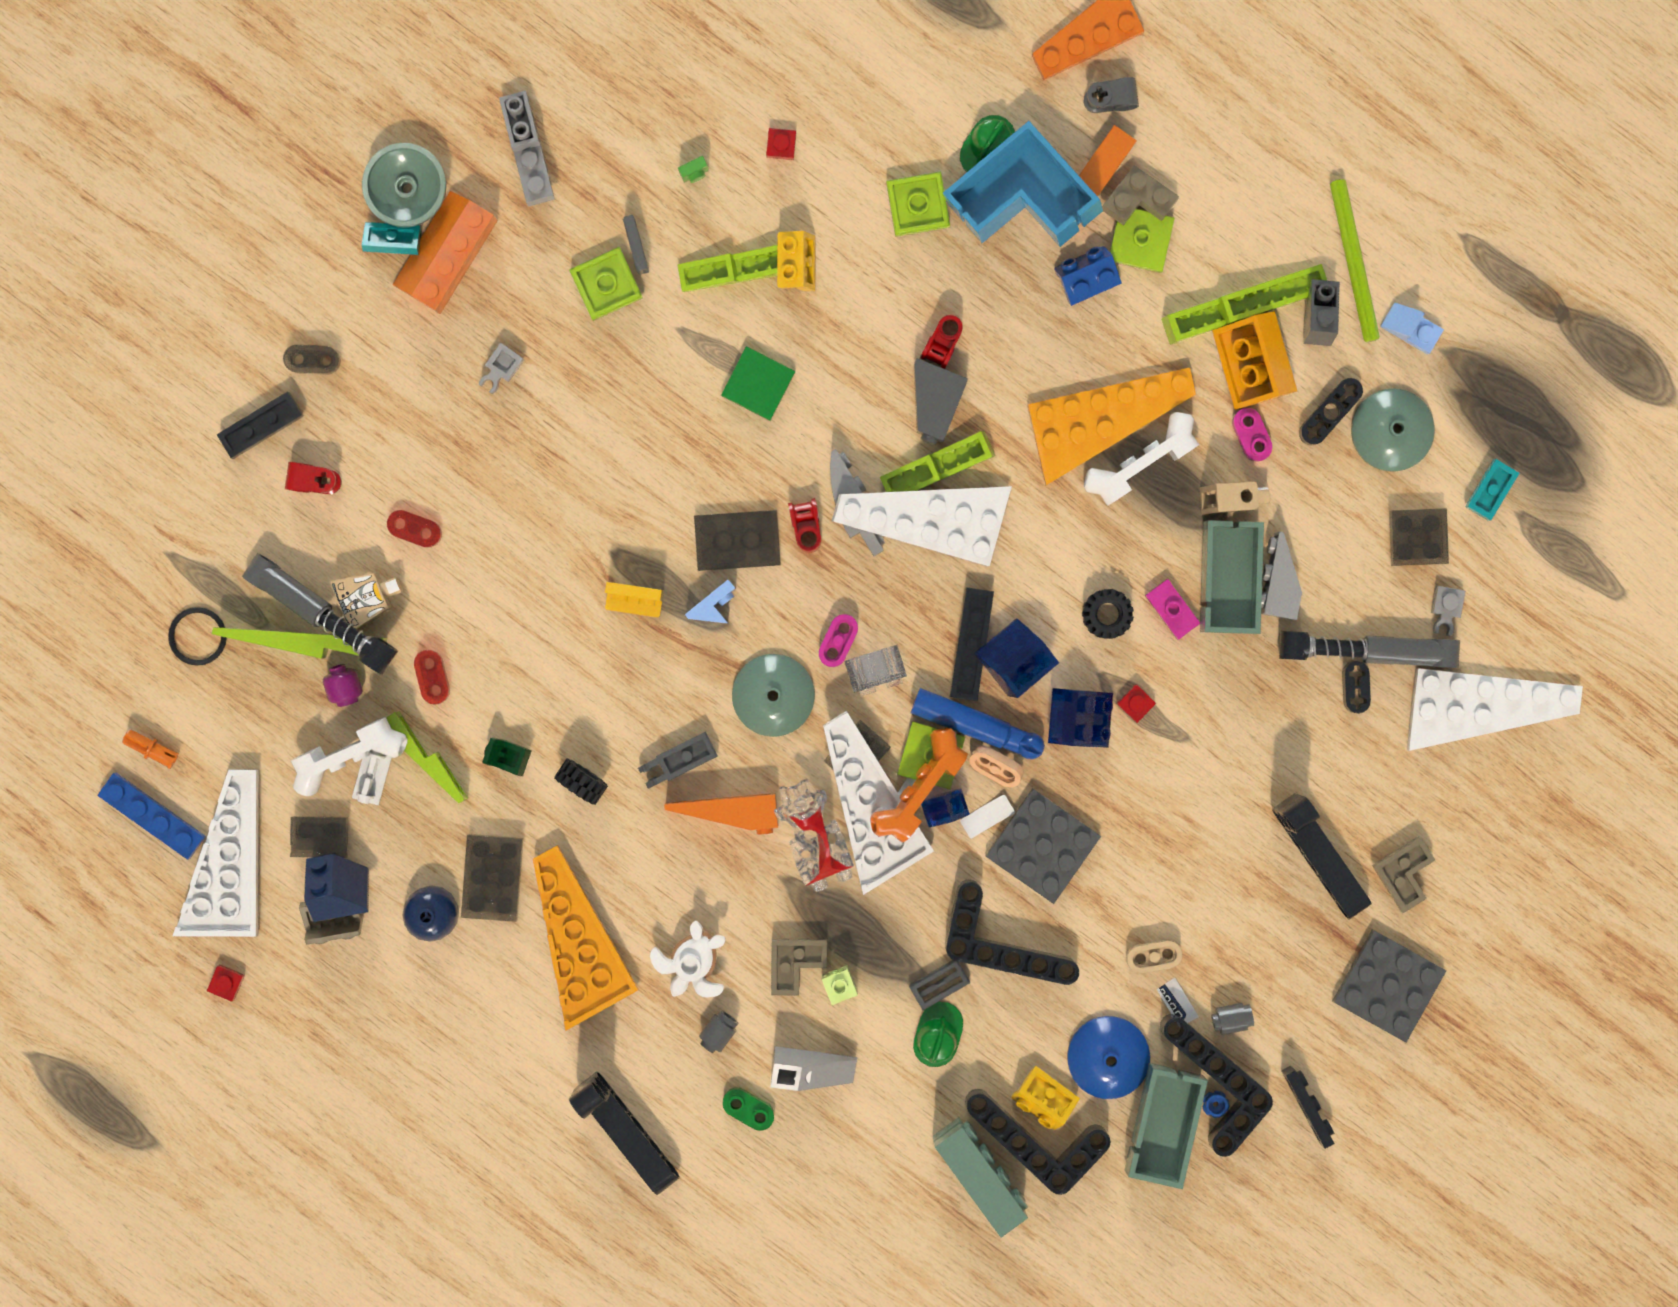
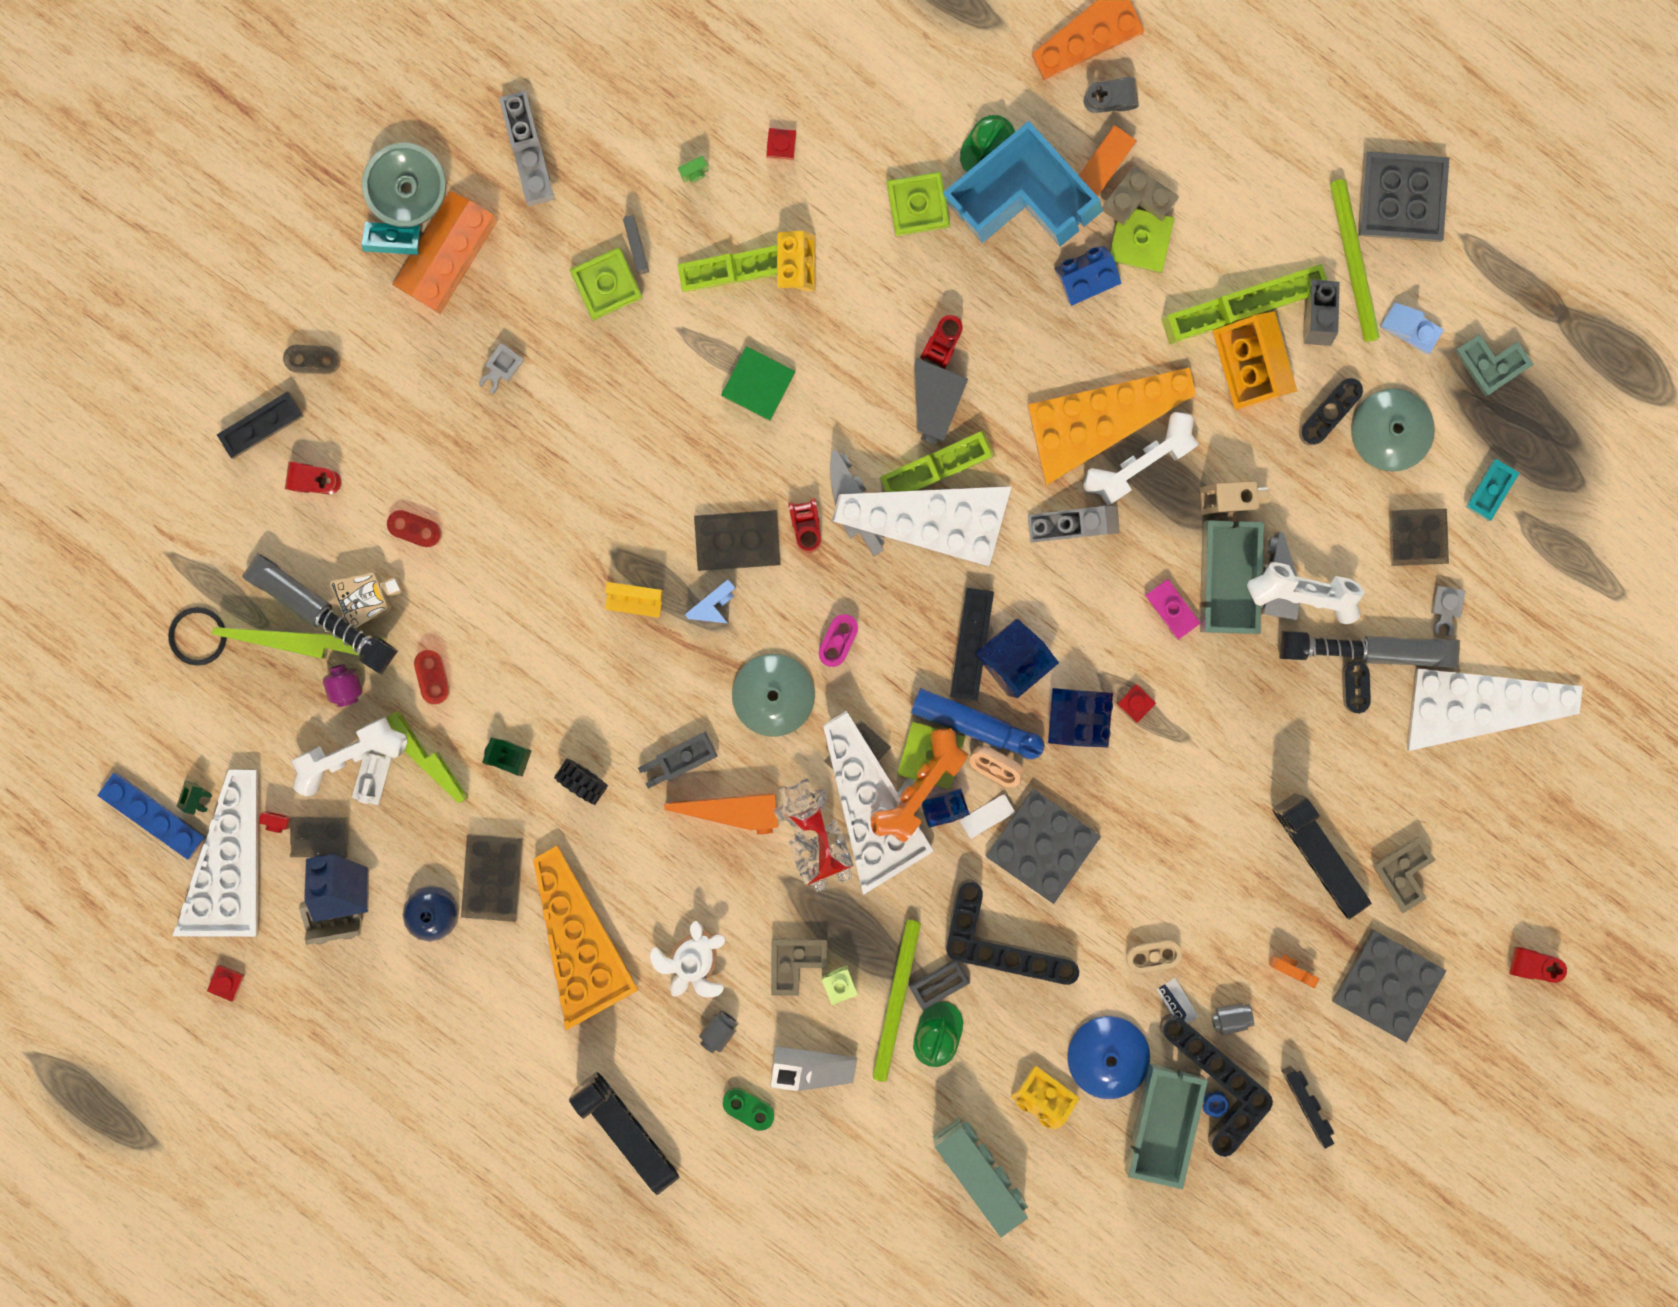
(150, 748): orange axle -> none
(190, 797): none -> dark green tile
(274, 821): none -> red plate
(876, 669): clear brick -> none
(896, 1000): none -> lime axle
(1032, 1147): black beam -> none
(1073, 523): none -> light grey slope
(1124, 619): black tyre -> none
(1250, 435): dark pink plate -> none
(1281, 582): none -> white plate
(1288, 966): none -> orange plate
(1403, 196): none -> dark grey plate
(1489, 370): none -> sand green plate
(1534, 965): none -> red piece

